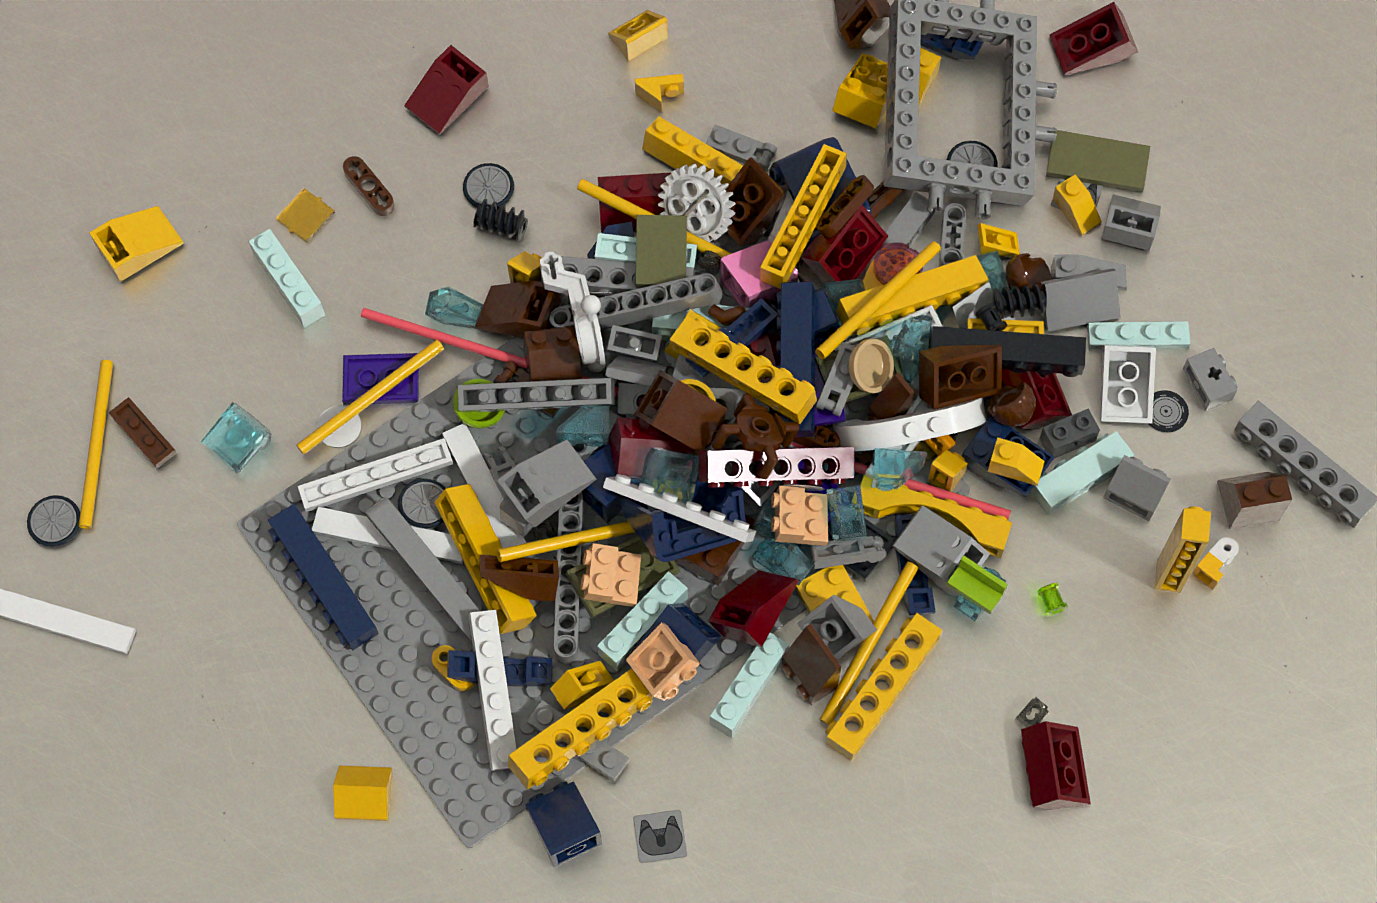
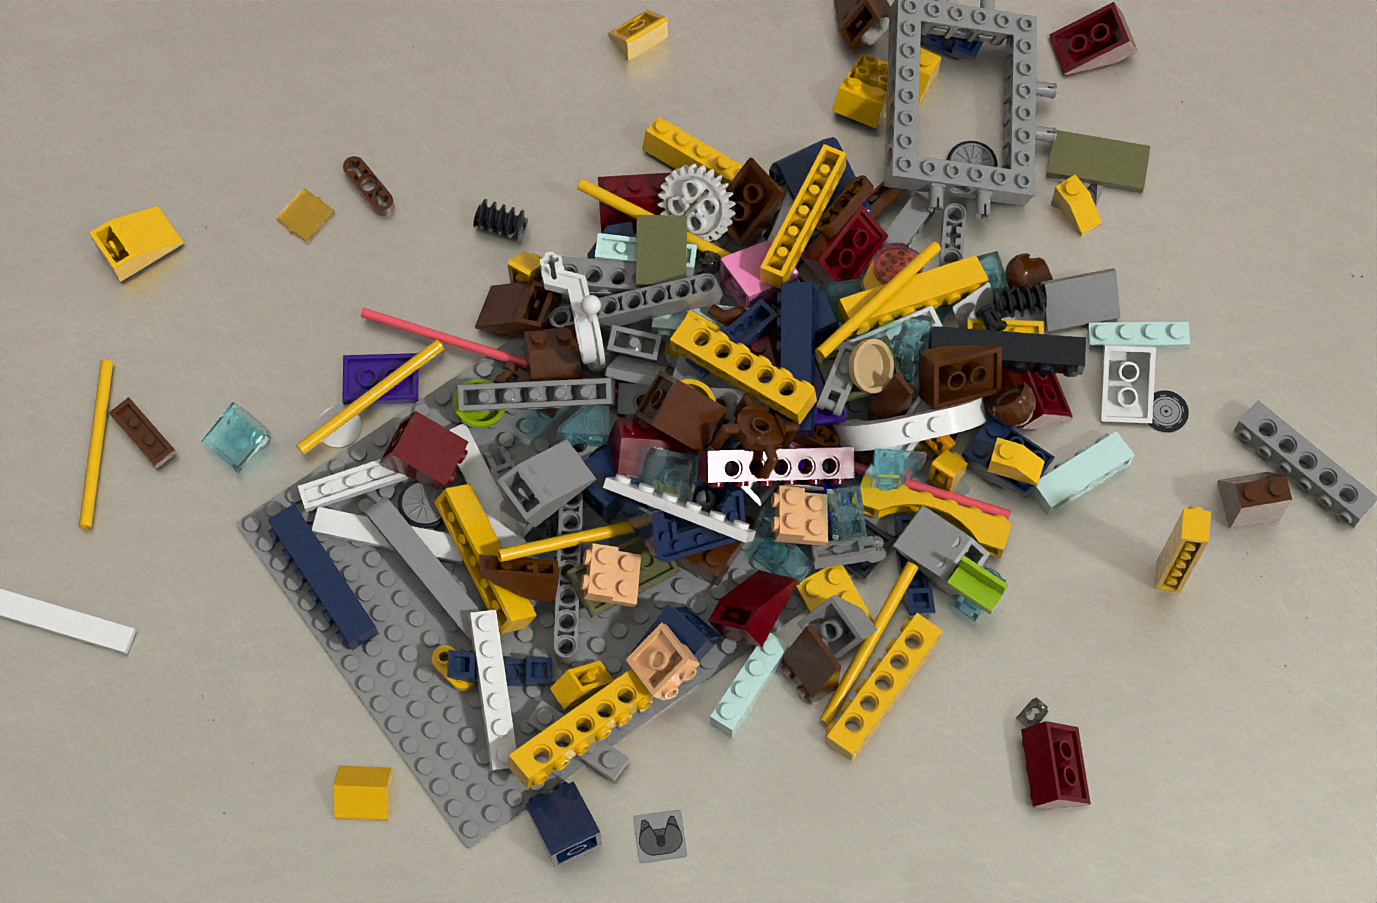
(53, 520): light grey wheel -> none
(287, 278): light aqua brick -> none
(425, 451): none -> dark red slope
(447, 90): dark red slope -> none
(453, 308): clear light blue slope -> none
(490, 183): light grey wheel -> none
(626, 635): light aqua brick -> none
(652, 88): yellow slope -> none
(701, 499): none -> light grey hinge
(740, 147): light grey plate -> none
(997, 239): yellow slope -> none
(1052, 599): clear neon green bush -> none
(1069, 433): dark grey brick -> none
(1073, 265): light grey slope -> none
(1131, 222): light grey slope -> none
(1137, 487): light grey slope -> none
(1210, 391): light grey brick -> none
(1220, 555): leg -> none

